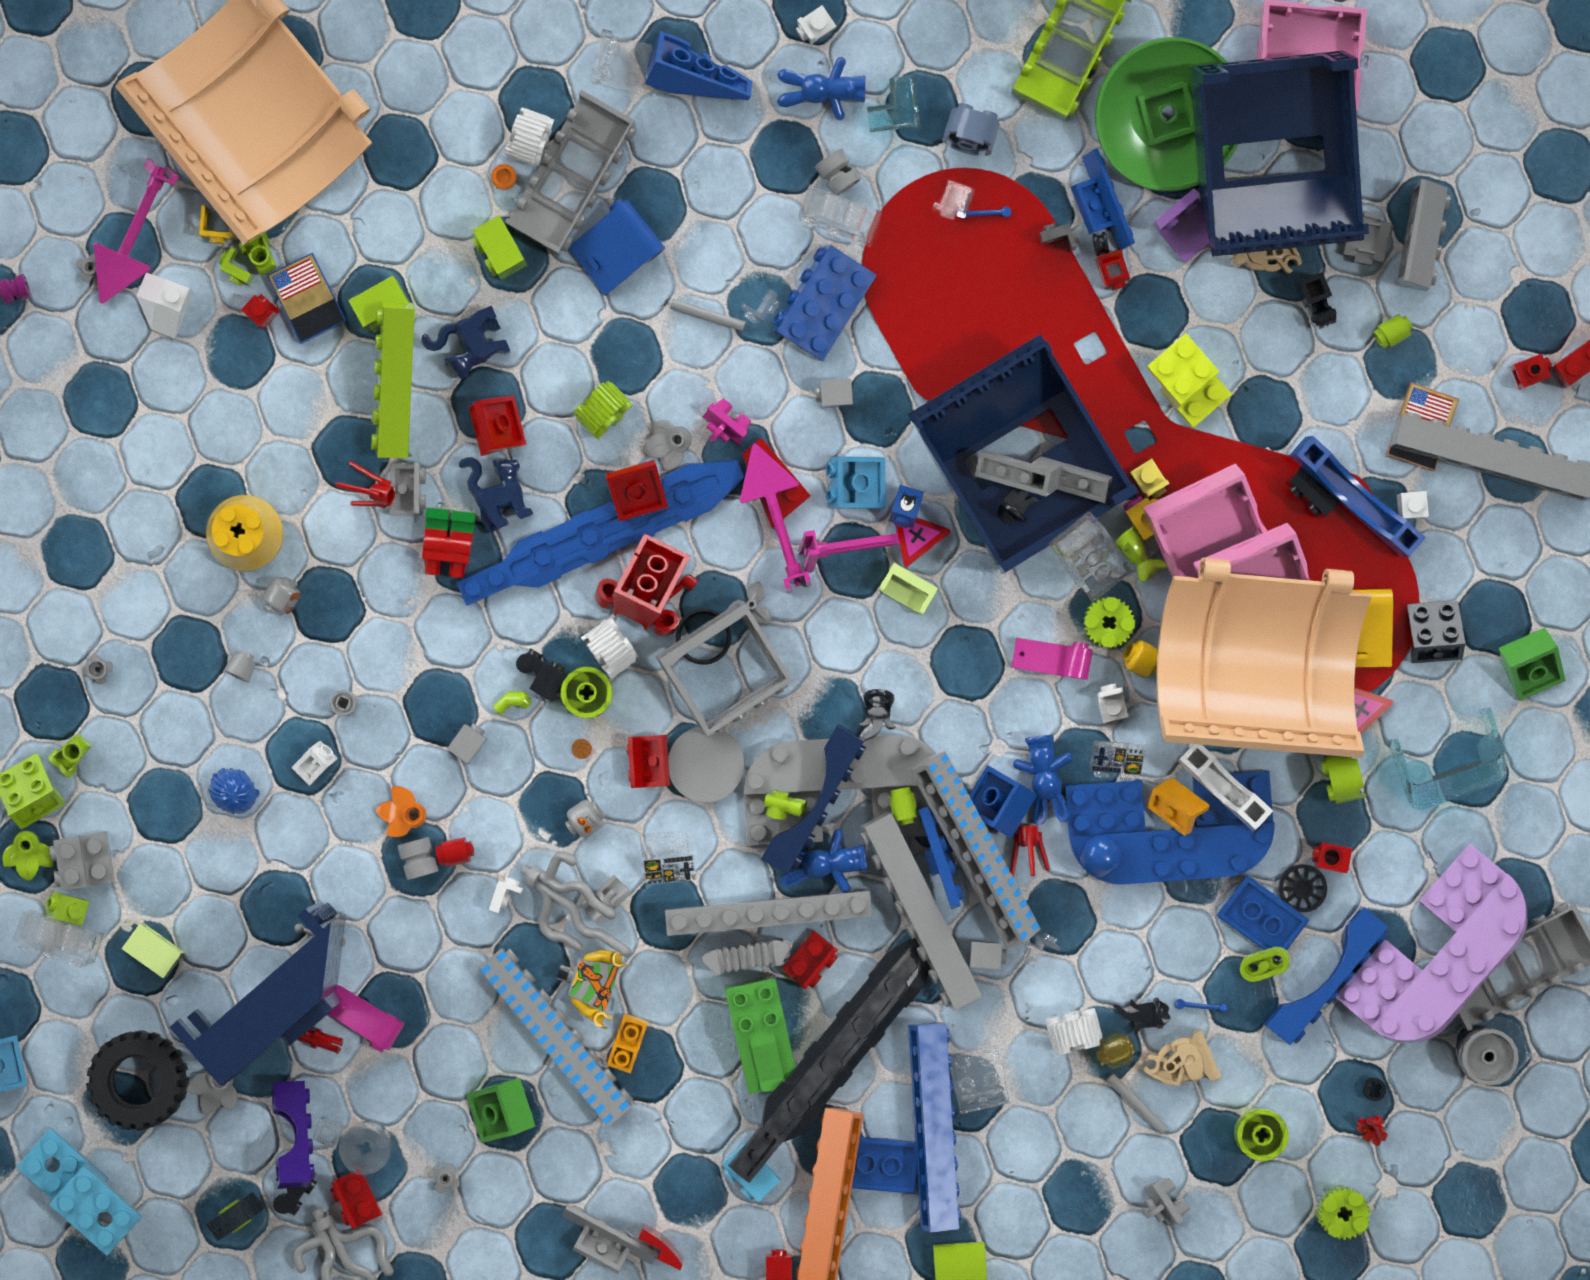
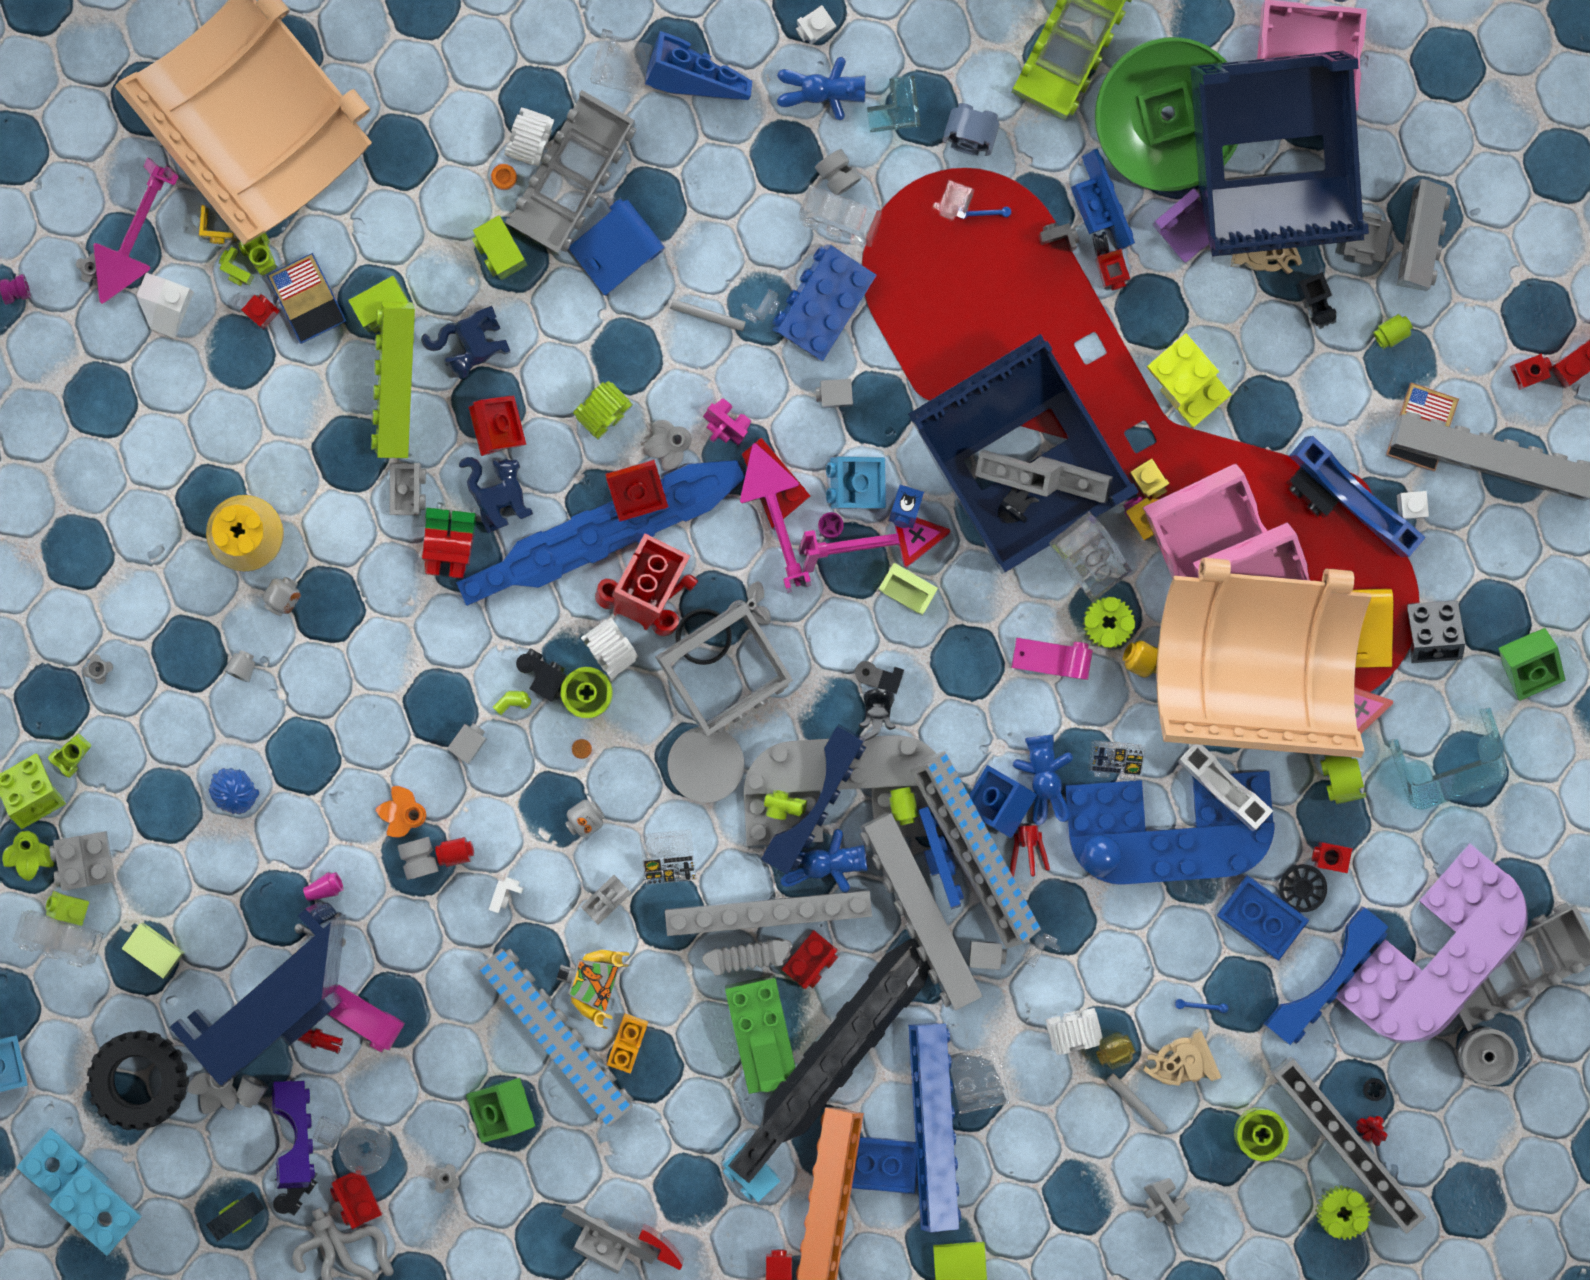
(251, 1090): none -> light grey hat
(314, 762): white bracket -> none
(324, 887): none -> dark pink cone
(347, 705): light grey wheel -> none
(382, 493): red plant -> none
(551, 891): light grey plant -> none
(648, 761): red bracket -> none
(828, 522): none -> magenta wheel
(872, 676): none -> leg
(1111, 703): white bracket -> none
(1134, 551): lime animal -> none
(1150, 1014): black piece -> none
(1176, 805): light orange panel -> none
(1266, 964): lime plate -> none
(1348, 1145): none -> light grey brick

